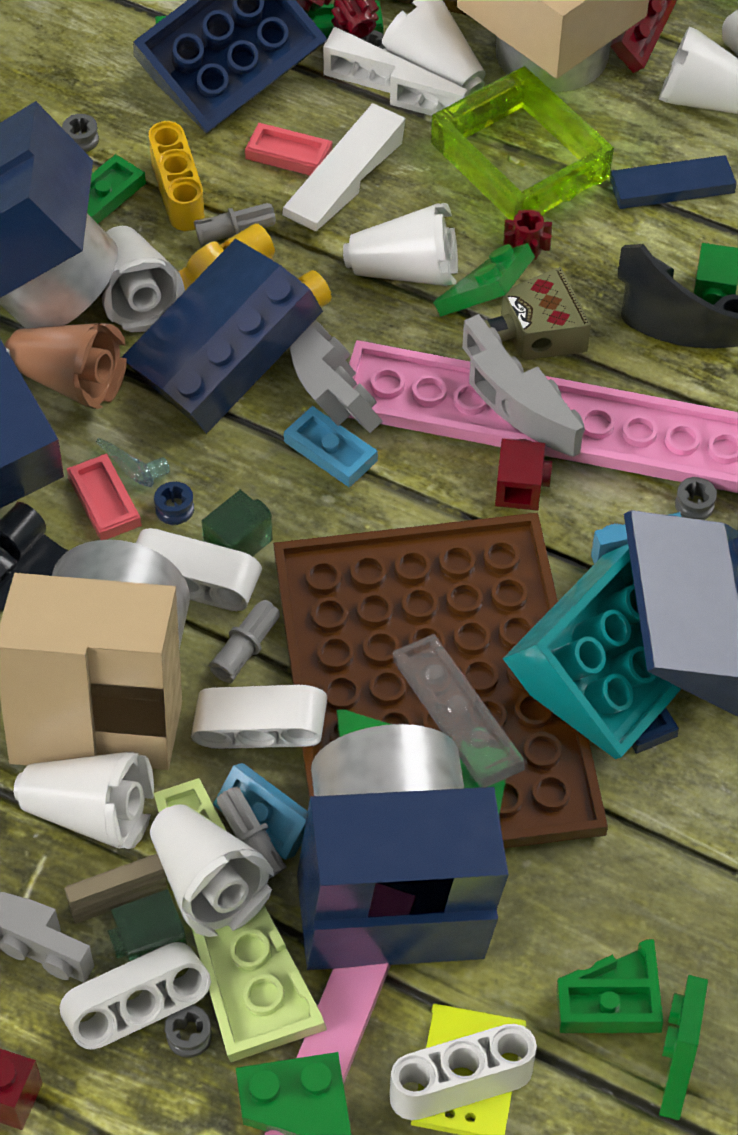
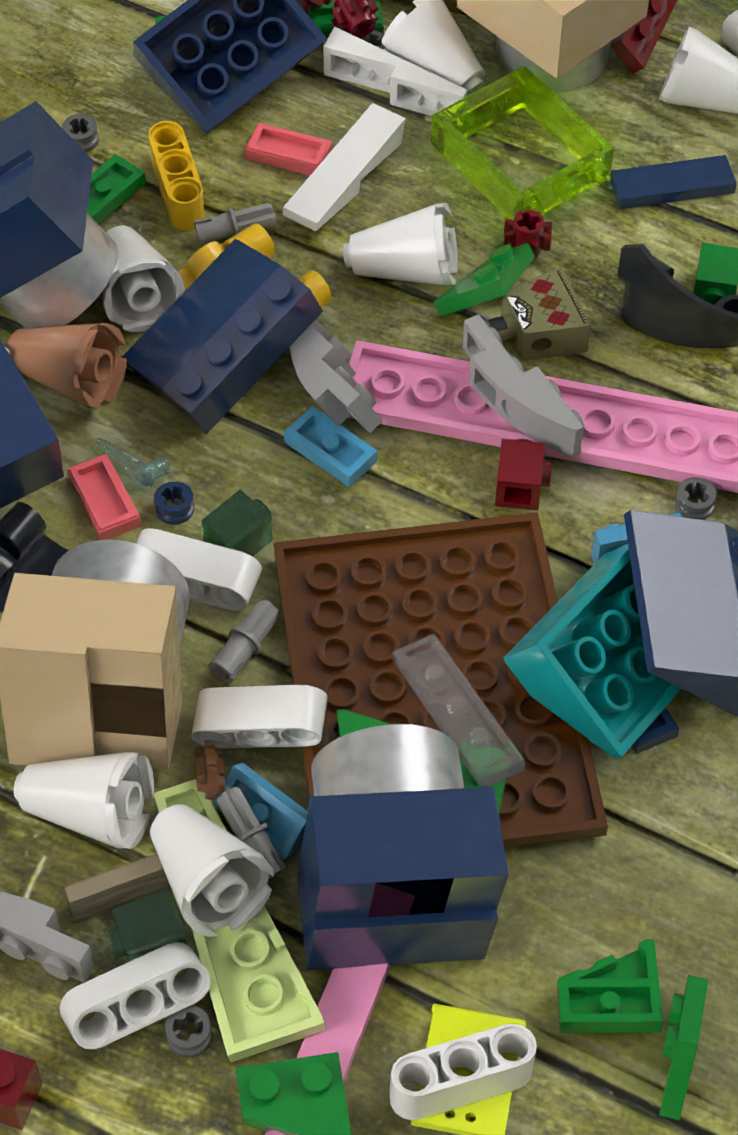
(209, 769): none -> reddish brown axle

